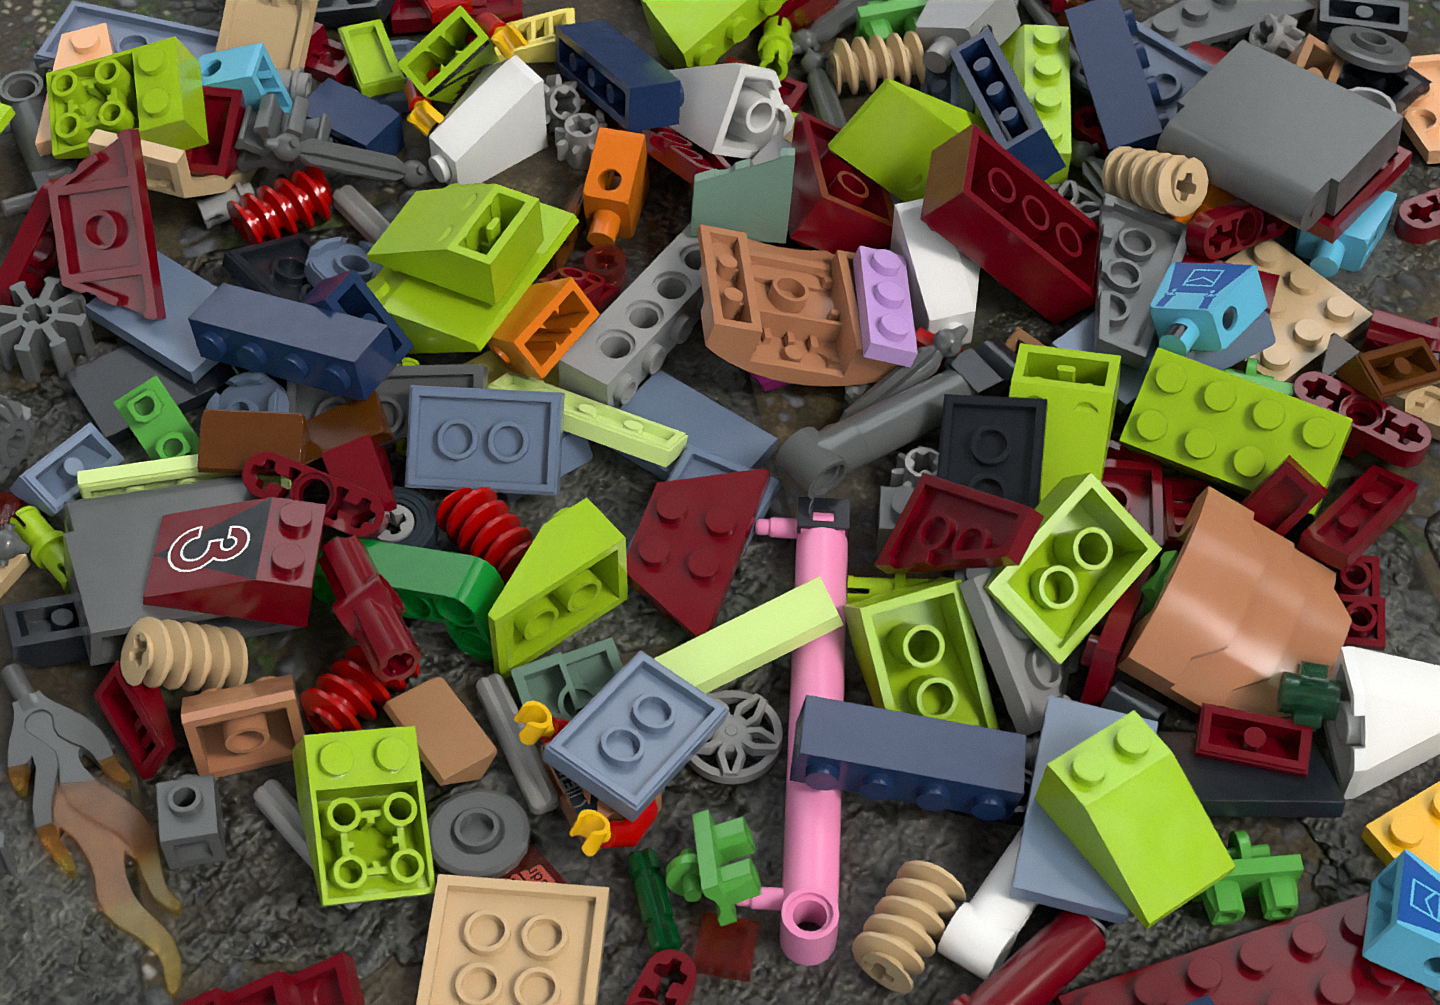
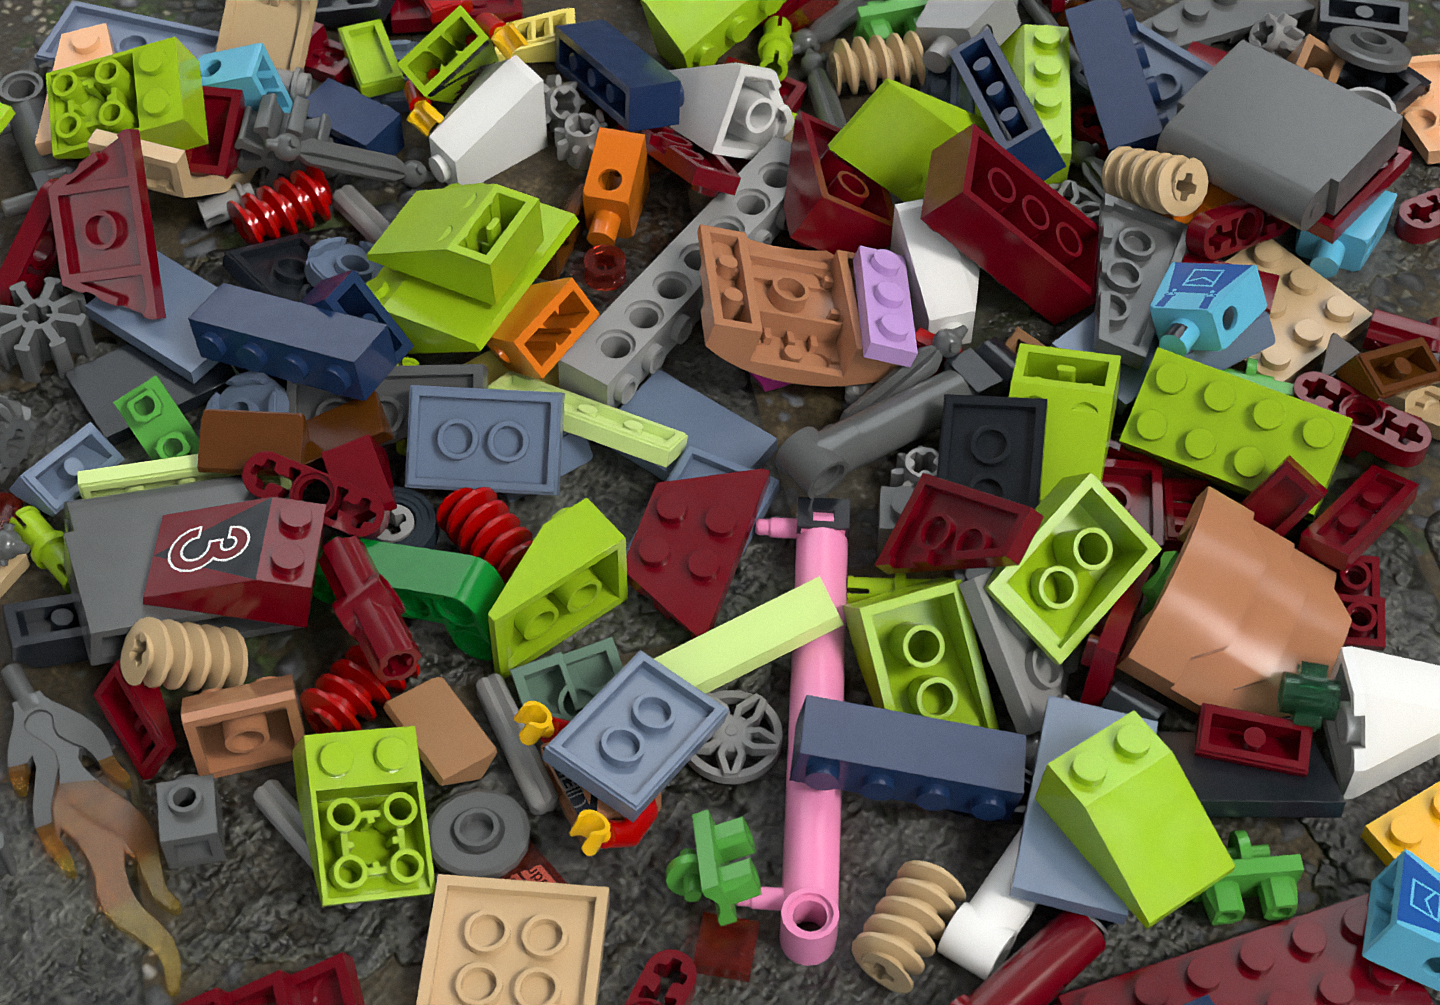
(592, 285): dark red slope -> none
(653, 901): dark green axle -> none
(746, 198): sand green slope -> none

